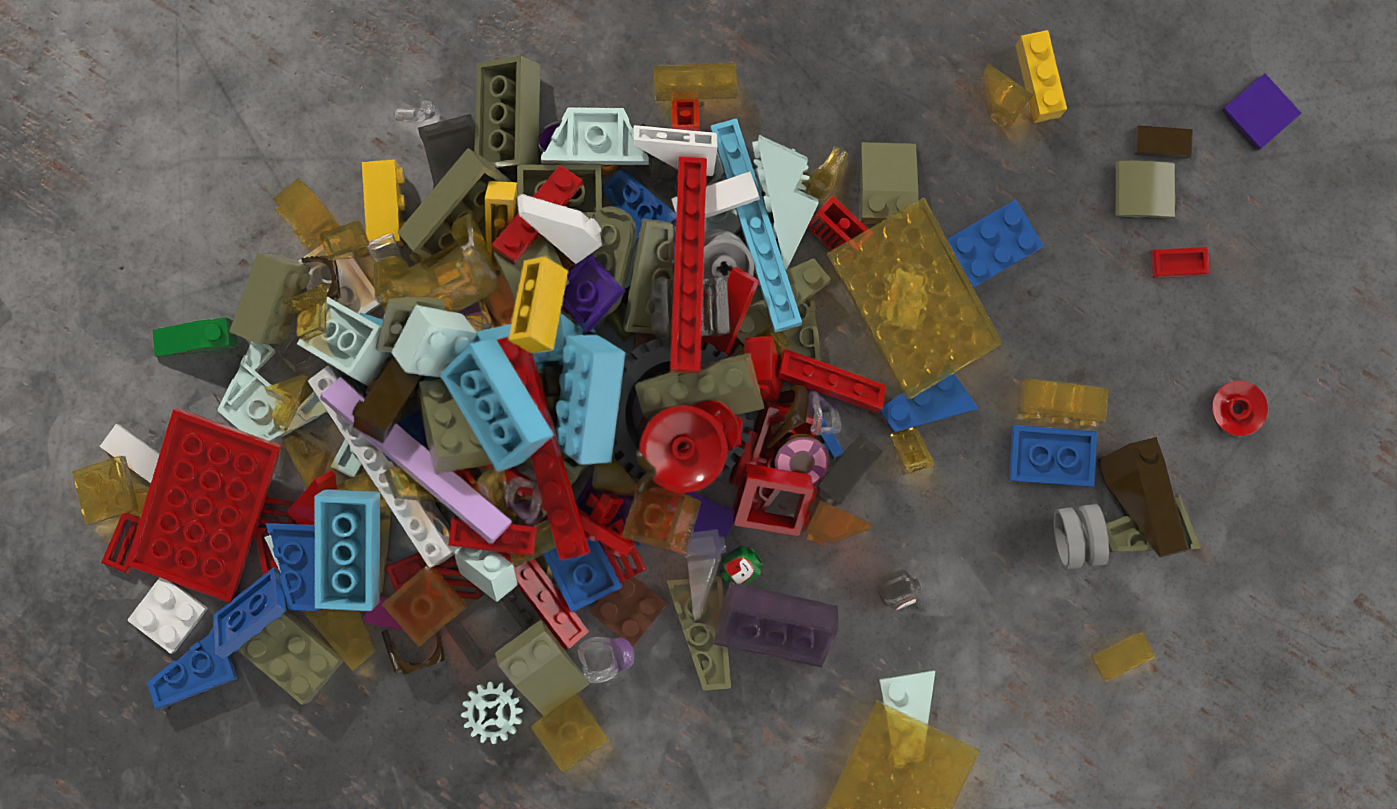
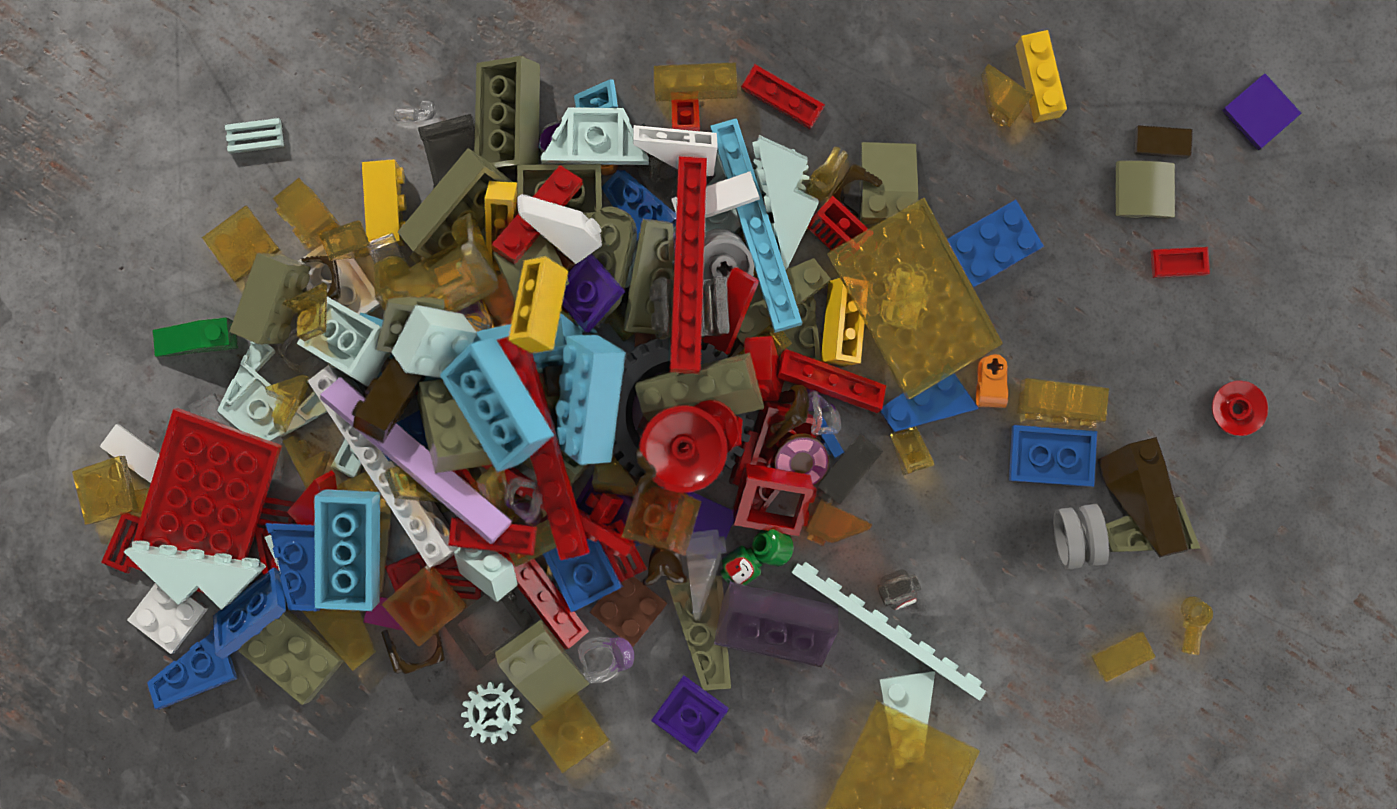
(184, 572): none -> light aqua slope
(231, 137): none -> light aqua tile
(238, 242): none -> clear yellow plate
(599, 96): none -> medium azure slope
(664, 564): none -> dark brown piece
(690, 714): none -> dark purple tile
(772, 547): none -> green head
(782, 96): none -> red tile
(841, 328): none -> yellow brick
(854, 173): none -> dark brown helmet
(899, 635): none -> light aqua plate
(992, 387): none -> orange piece
(1194, 625): none -> clear yellow pin

